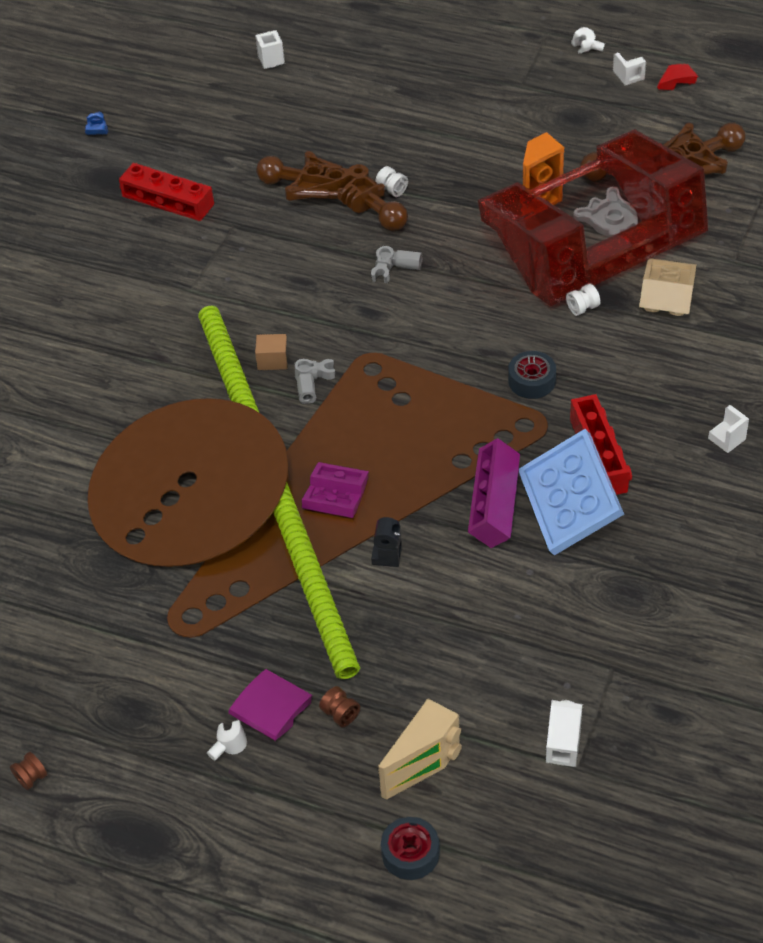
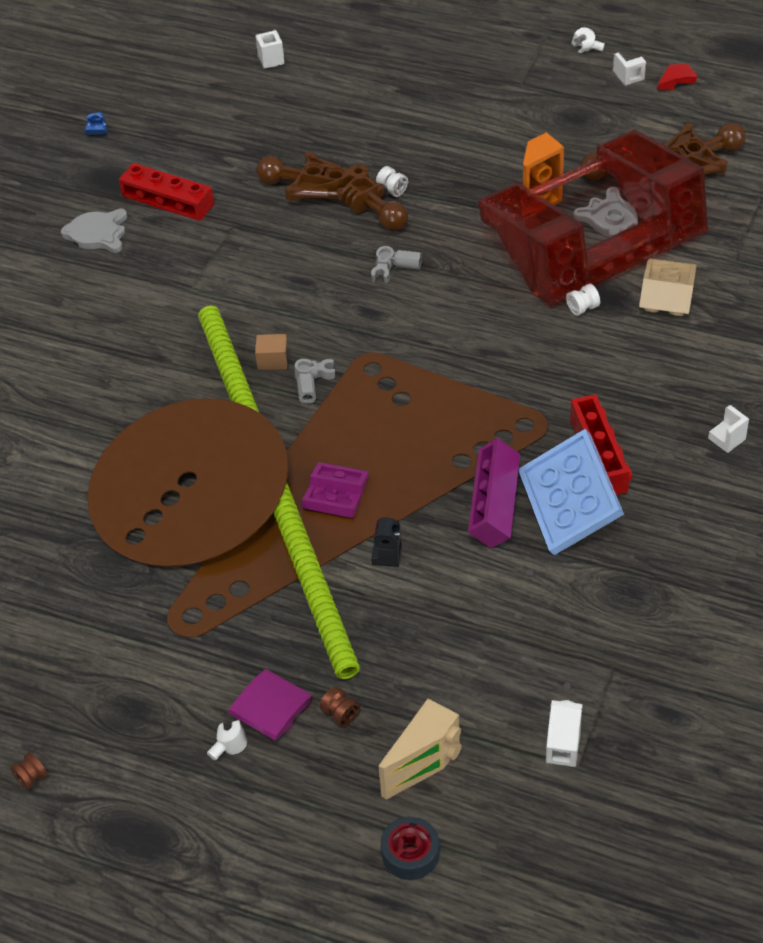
(97, 230): none -> light grey tile
(532, 374): black wheel -> none

